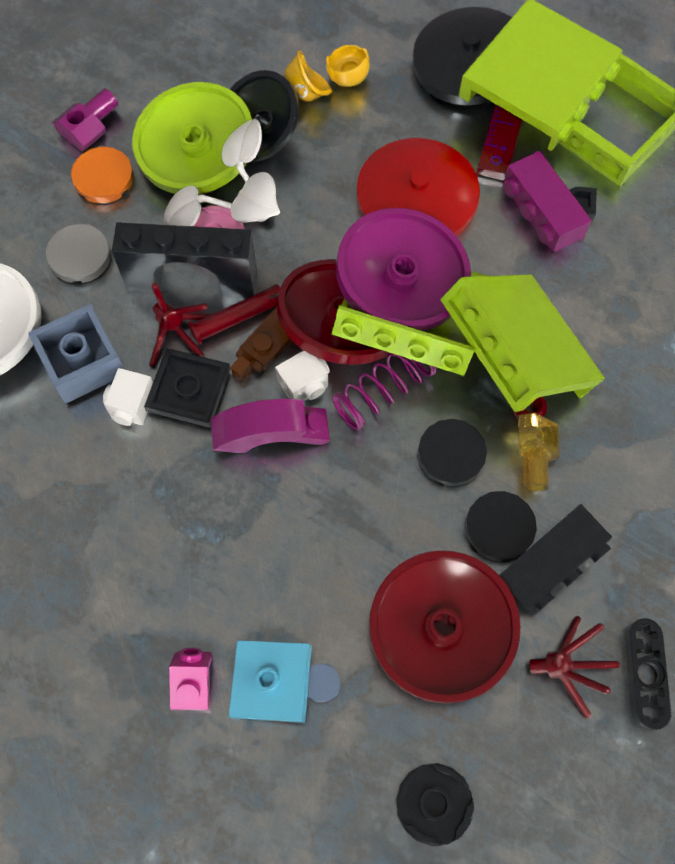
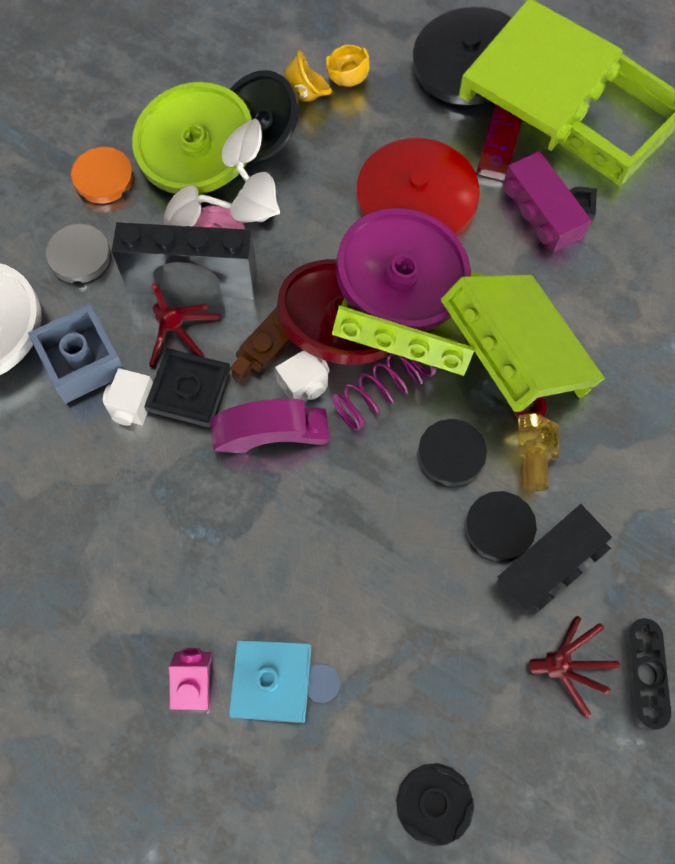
(82, 123): magenta piece -> none
(234, 314): dark red pin -> none
(444, 626): dark red dish -> none

